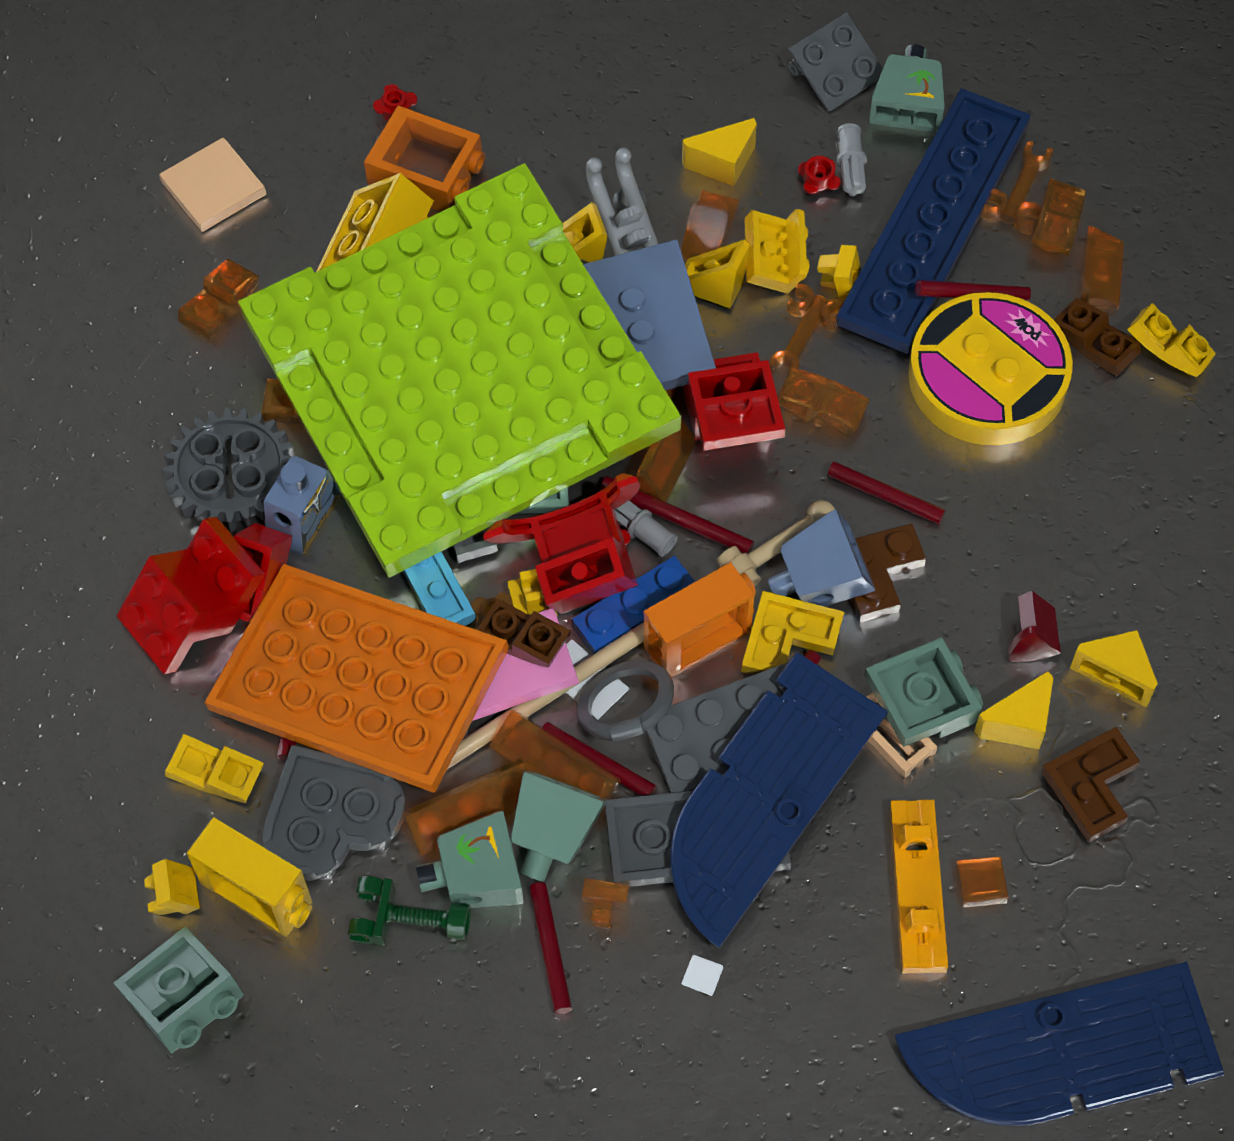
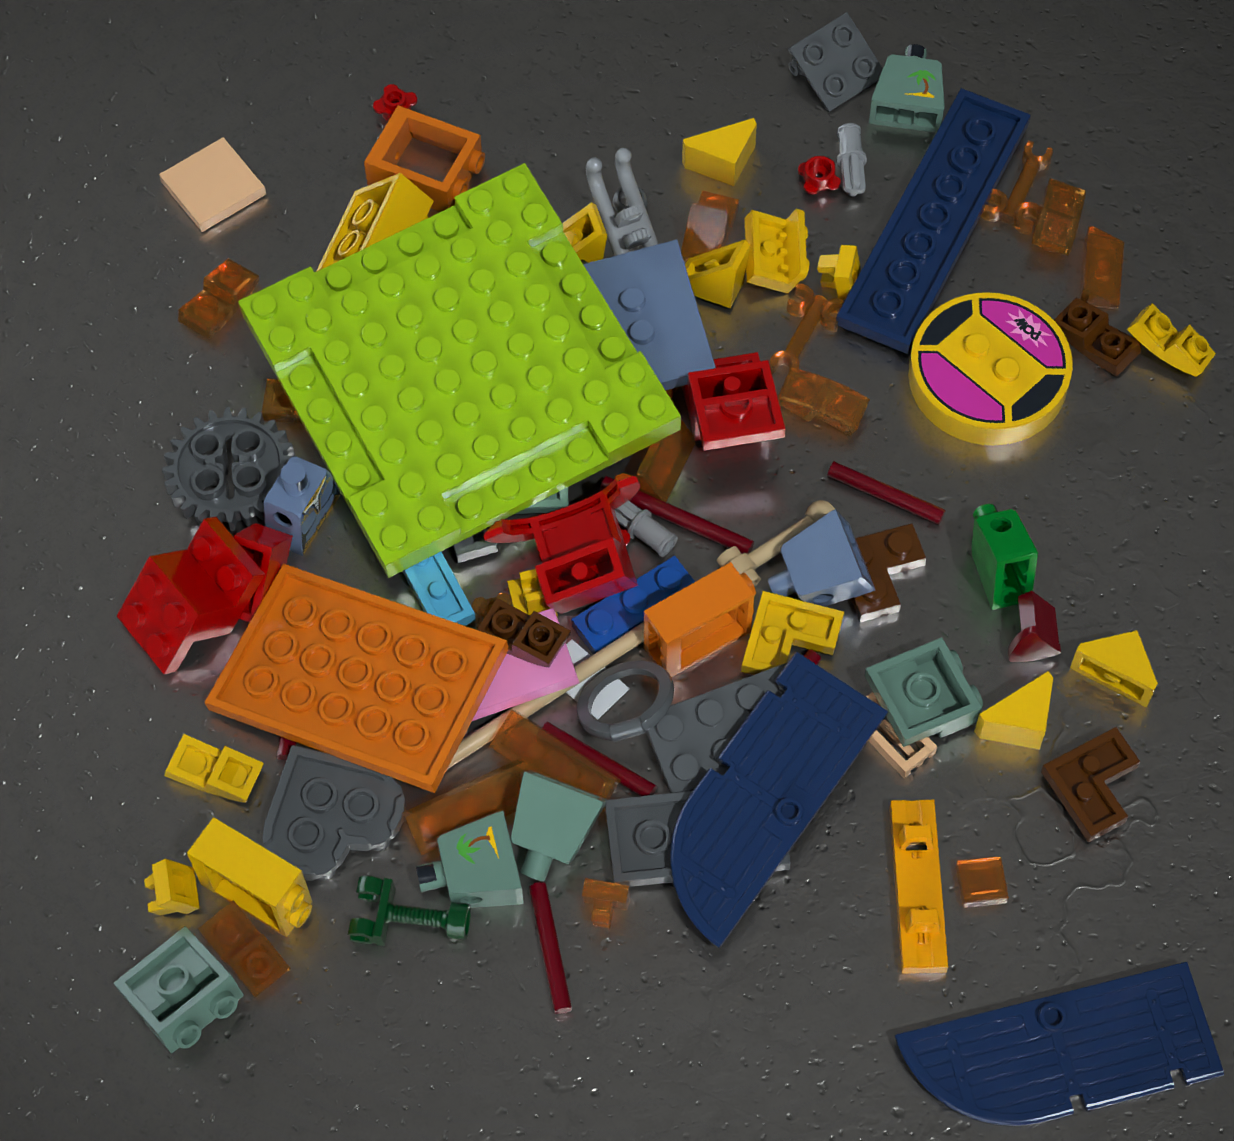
(243, 949): none -> clear orange slope
(702, 975): white sticker -> none
(956, 289): dark red bar -> none
(998, 541): none -> green torso

